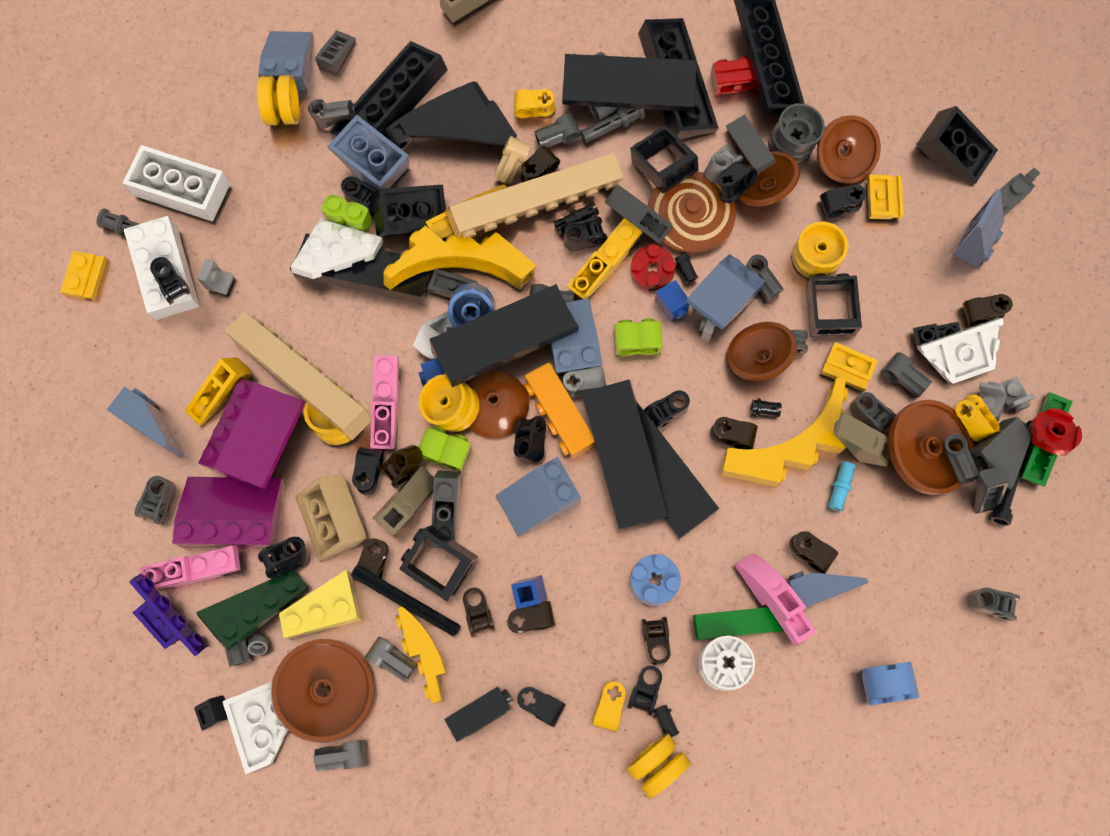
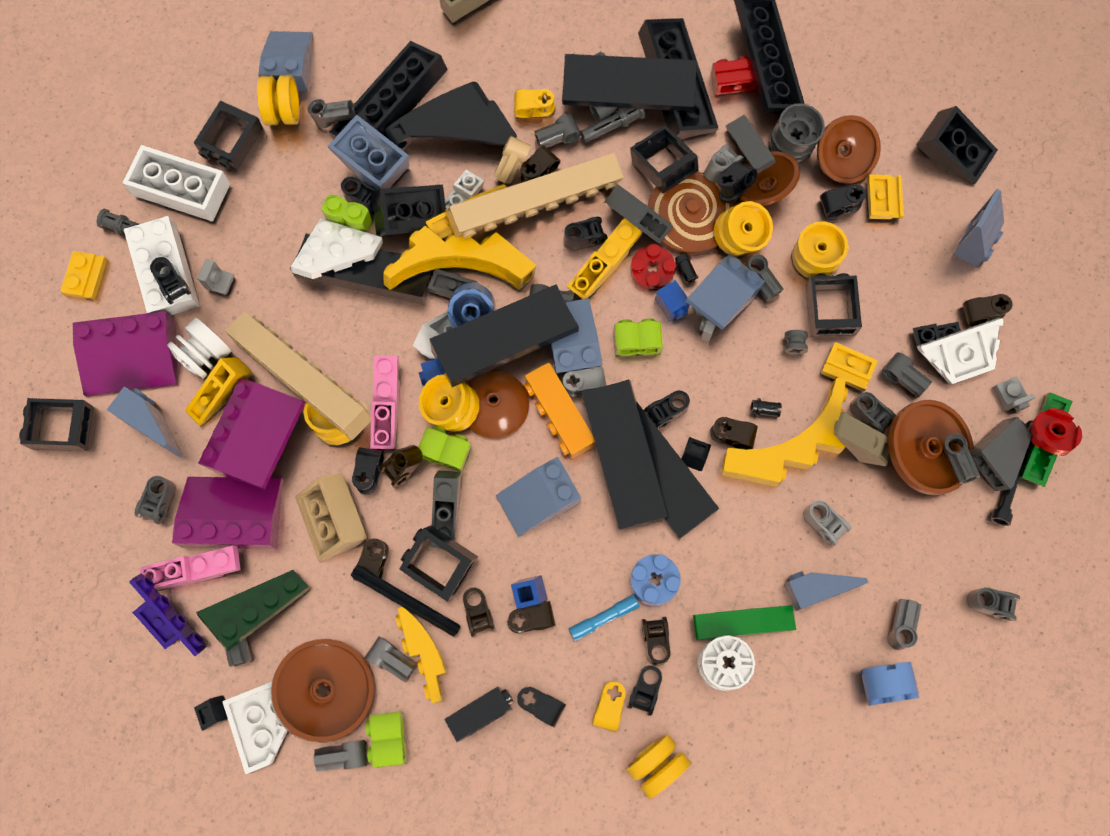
(78, 430): none -> black window
(125, 353): none -> magenta slope
(199, 348): none -> white wheel
(222, 112): none -> black window
(257, 645): light grey hinge -> none
(283, 557): black piece -> none
(323, 609): light yellow wedge -> none
(333, 65): dark grey slope -> none
(386, 739): none -> lime brick
(405, 501): dark tan slope -> none
(464, 188): none -> white slope
(530, 439): black piece -> none
(576, 216): black pin -> none
(591, 624): none -> dark azure piece
(665, 720): black pin -> none
(696, 454): none -> black slope
(743, 229): none -> yellow wheel
(762, 351): dark orange dish -> none
(778, 595): bright pink slope -> none
(816, 553): dark brown piece -> none
(828, 523): none -> light grey piece
(842, 486): medium azure pin -> none
(905, 622): none -> flat silver piece
(978, 419): yellow piece -> none
(990, 488): dark grey slope -> none
(994, 397): light grey bracket -> none
(1017, 189): dark grey hinge -> none

